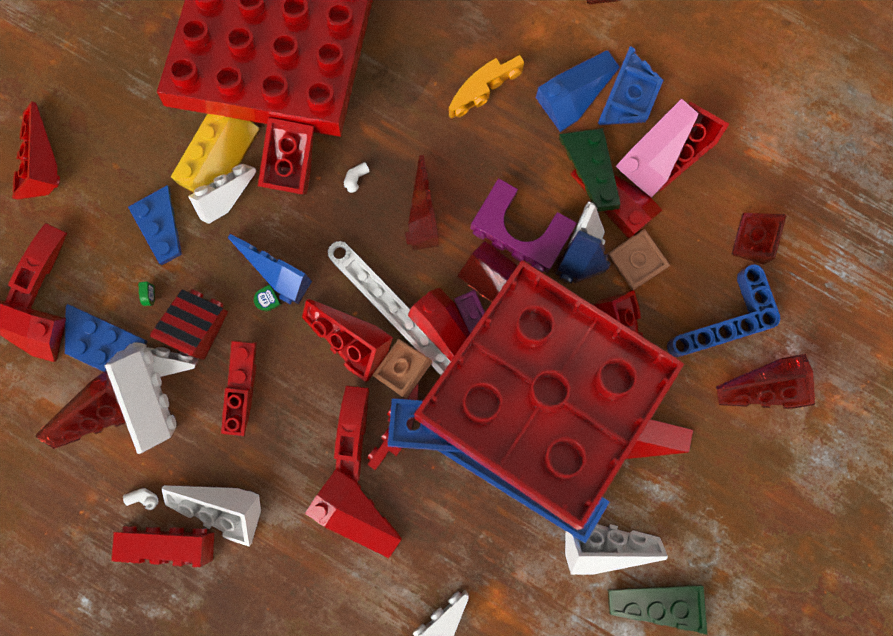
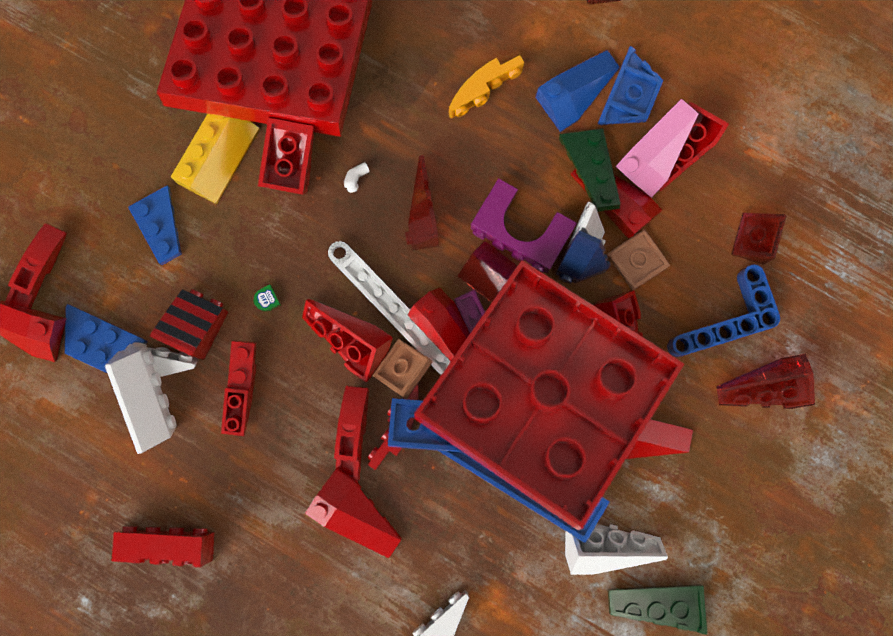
(38, 166): red wedge -> none
(86, 413): clear red wedge -> none
(143, 496): white arm -> none
(146, 293): green tile -> none
(219, 197): white slope -> none
(227, 509): white wedge -> none
(283, 277): blue wedge -> none

